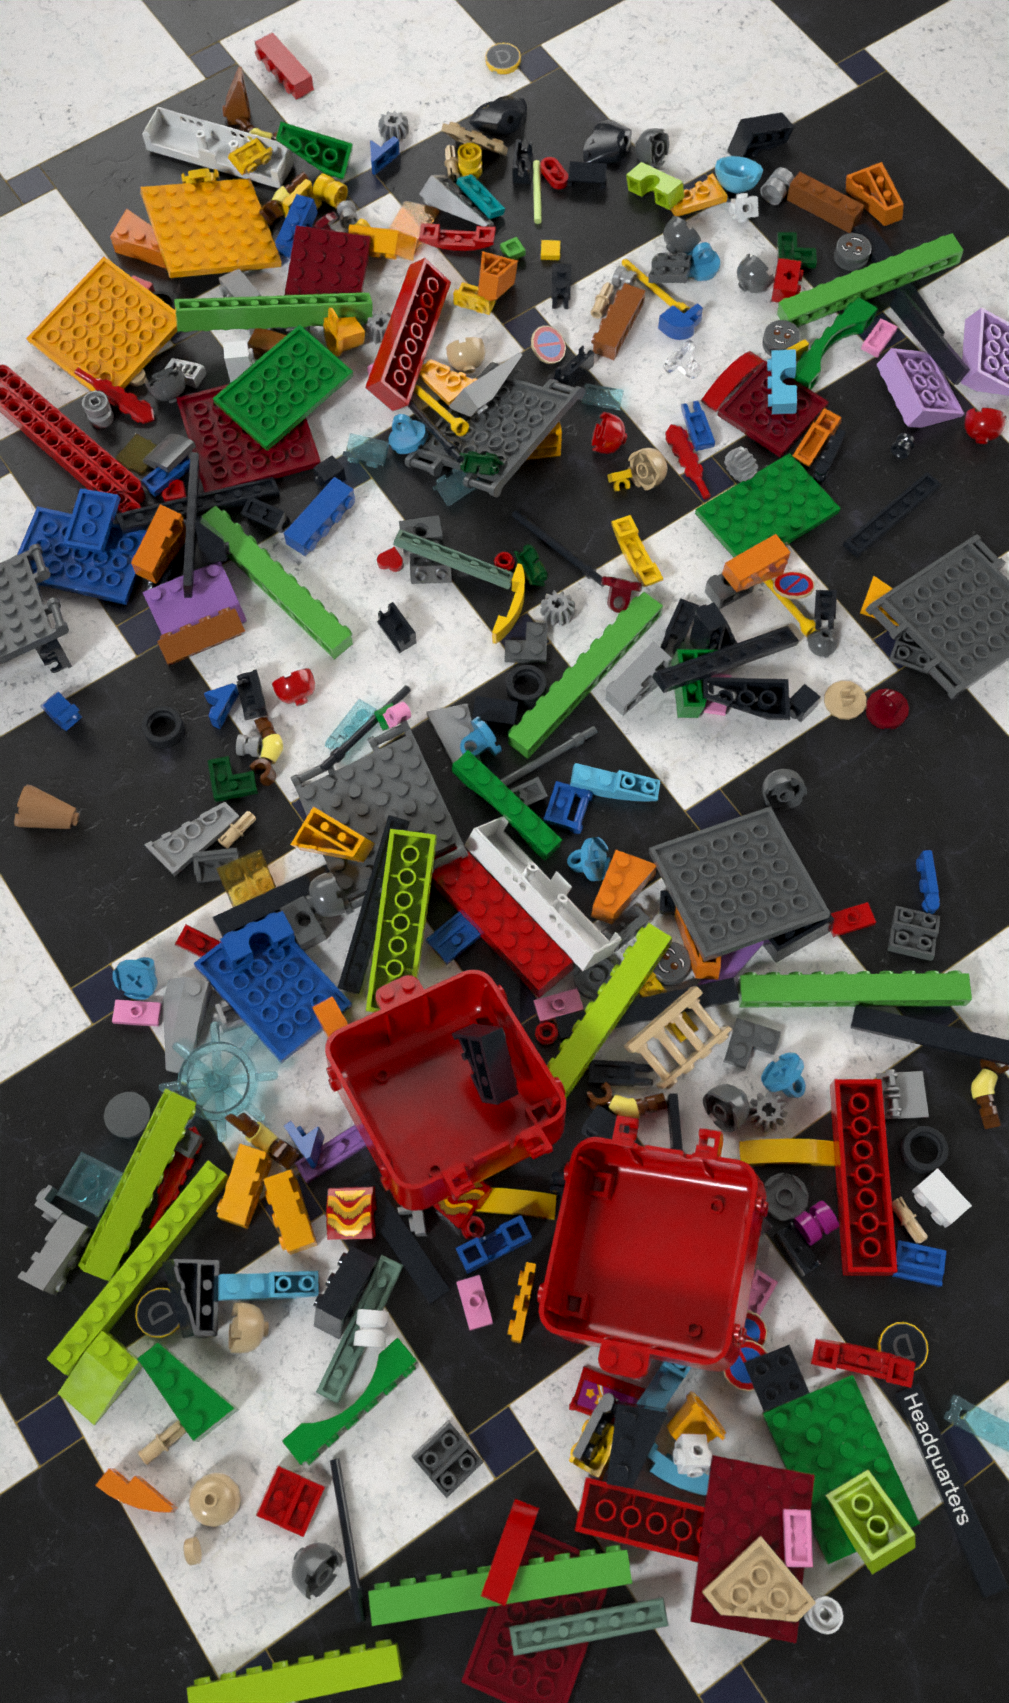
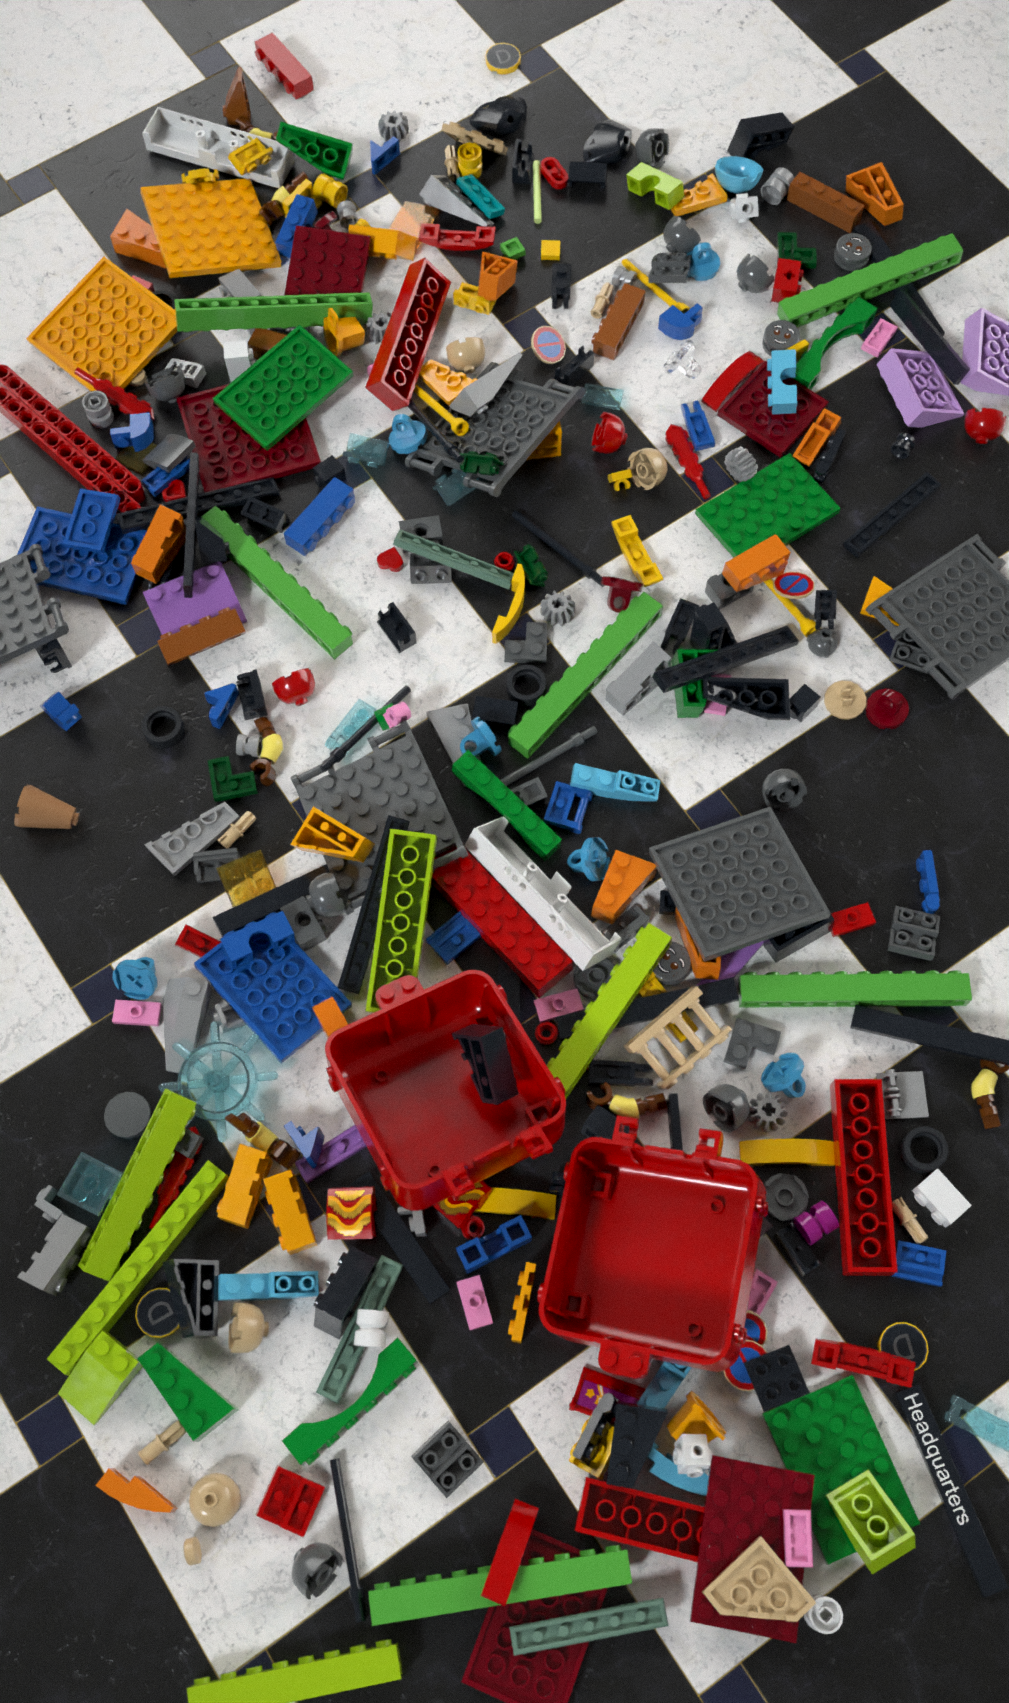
(138, 434): none -> blue brick

